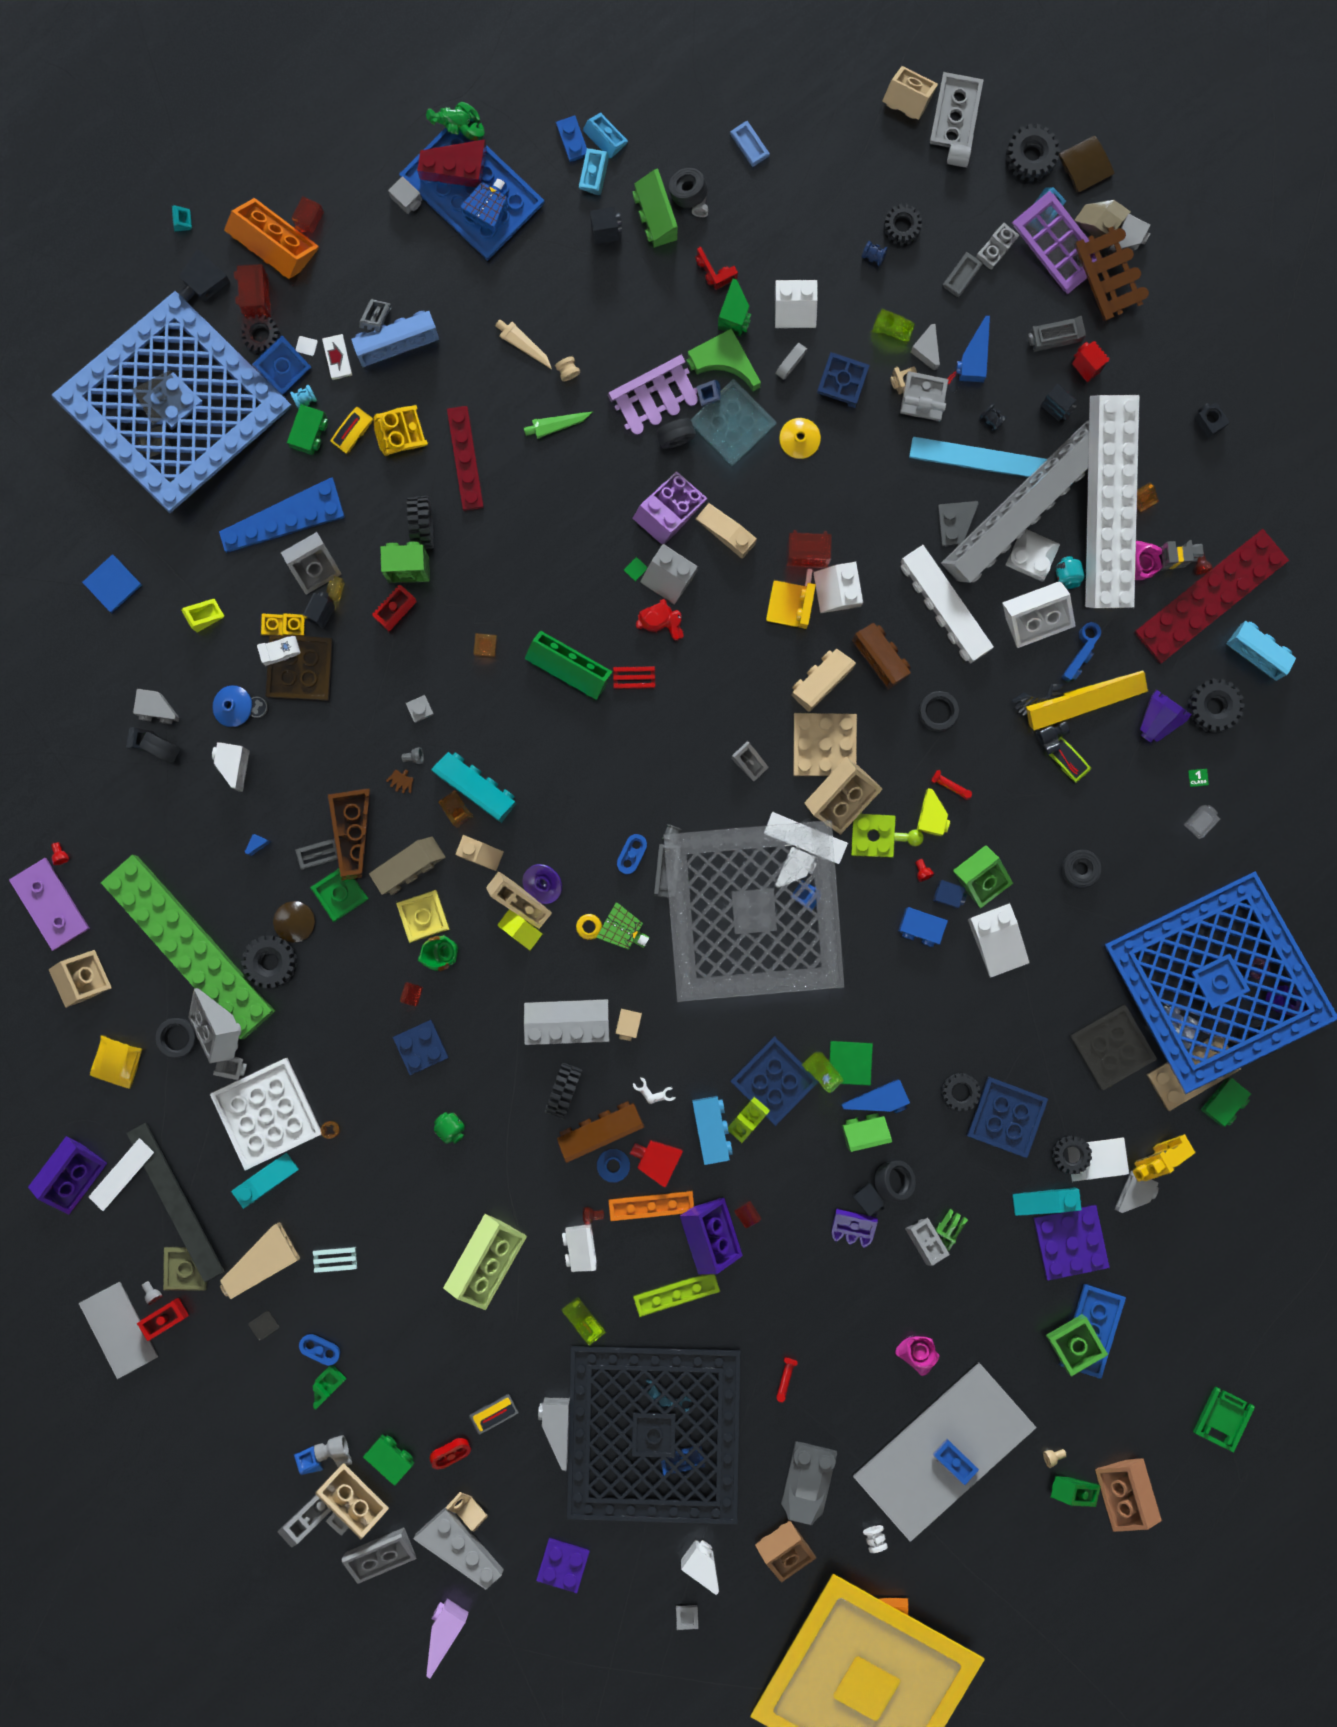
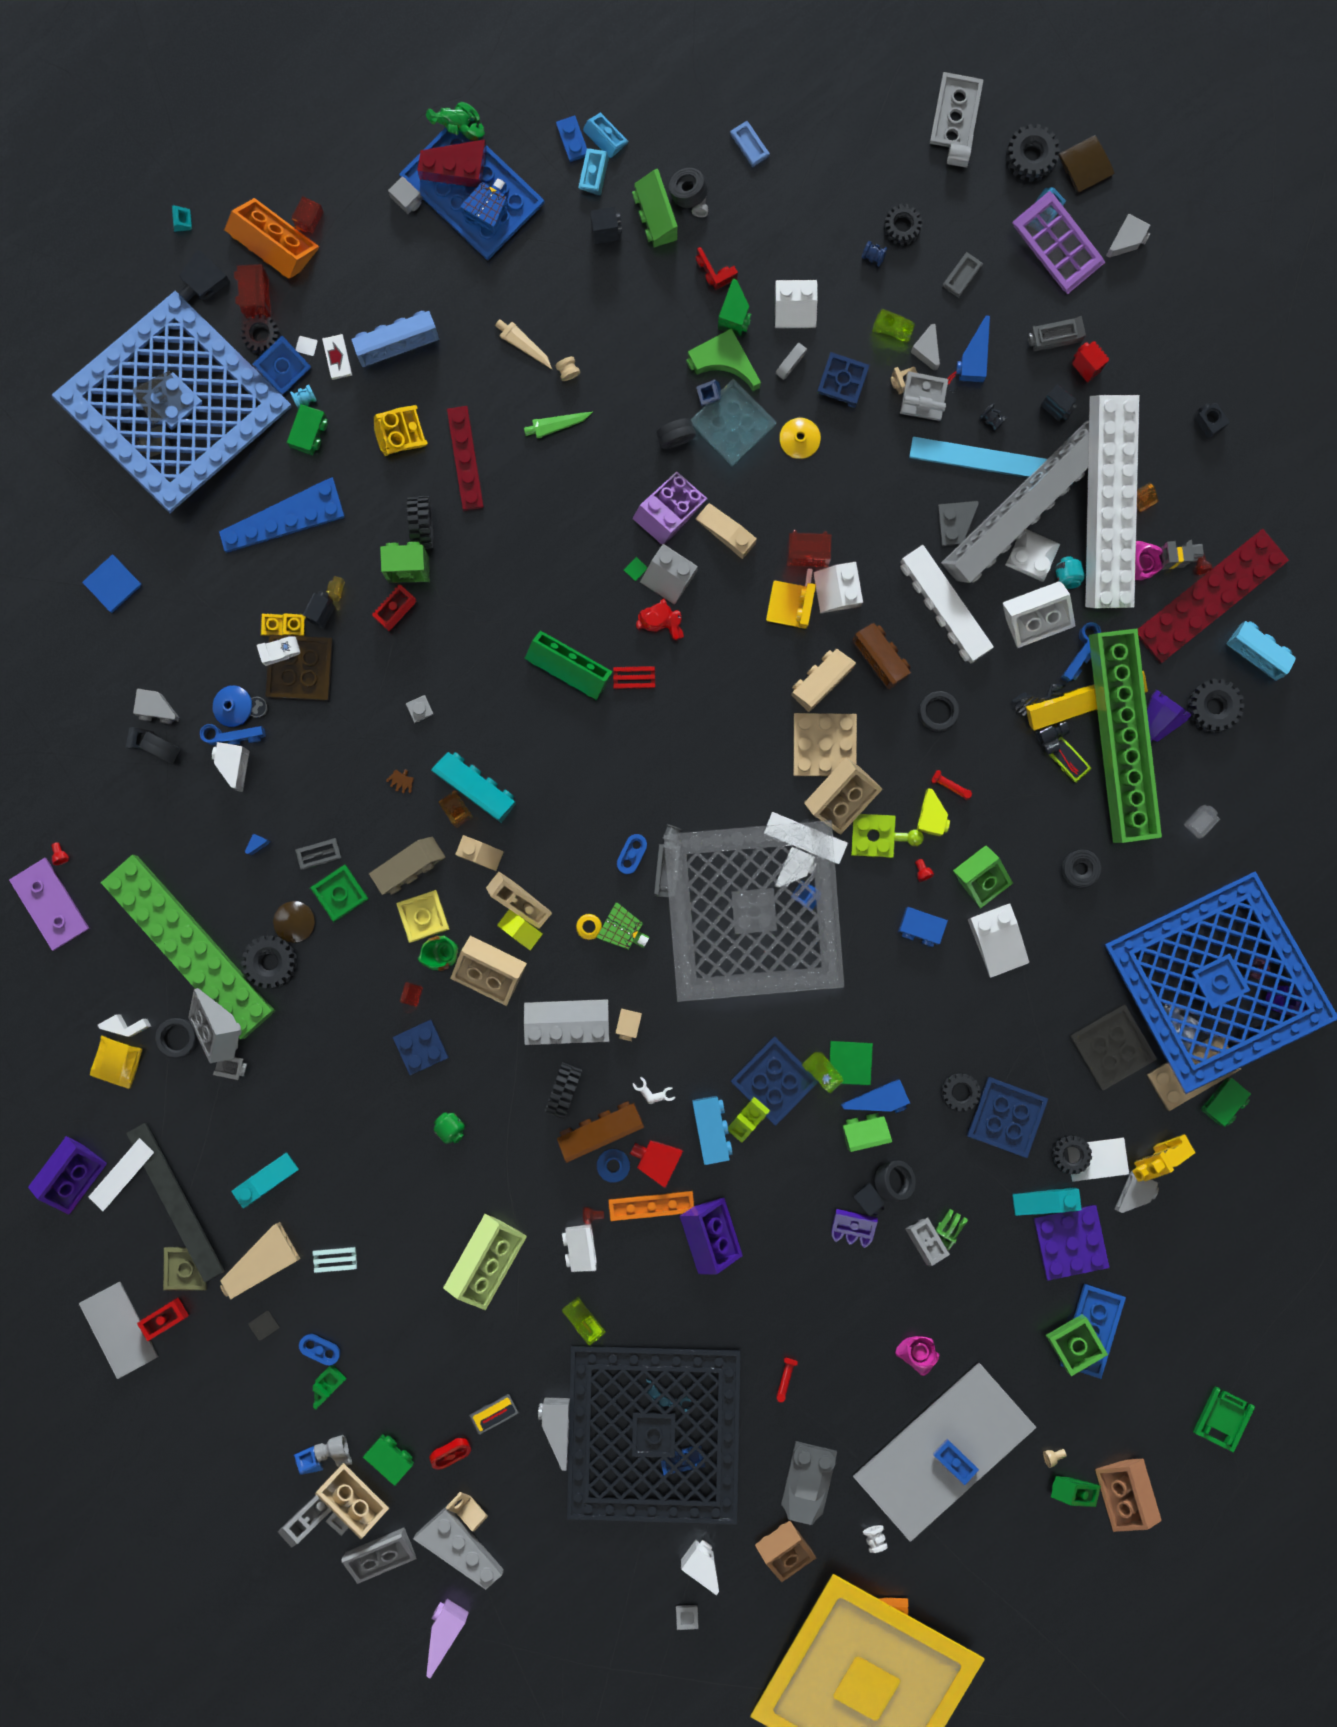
(79, 978): tan slope -> none
(117, 1025): none -> white slope
(152, 1295): light grey piece -> none
(202, 614): neon yellow slope -> none
(251, 734): none -> blue plate
(266, 1113): white plate -> none
(311, 563): light grey slope -> none
(335, 1129): clear orange axle -> none
(349, 823): reddish brown wedge -> none
(351, 429): slope -> none
(372, 323): dark grey tile -> none
(416, 756): dark grey piece -> none
(485, 645): clear orange plate -> none
(488, 970): none -> tan slope
(537, 888): dark purple dish -> none
(562, 1565): dark purple plate -> none
(670, 403): lavender fence -> none
(676, 1294): lime tile -> none
(748, 1214): clear red slope -> none
(749, 761): light grey slope -> none
(909, 93): tan slope -> none
(950, 894): dark blue brick -> none
(997, 246): light grey slope -> none
(1100, 216): dark tan slope -> none
(1109, 284): reddish brown fence -> none
(1125, 736): none -> bright green brick
(1198, 777): green sticker -> none

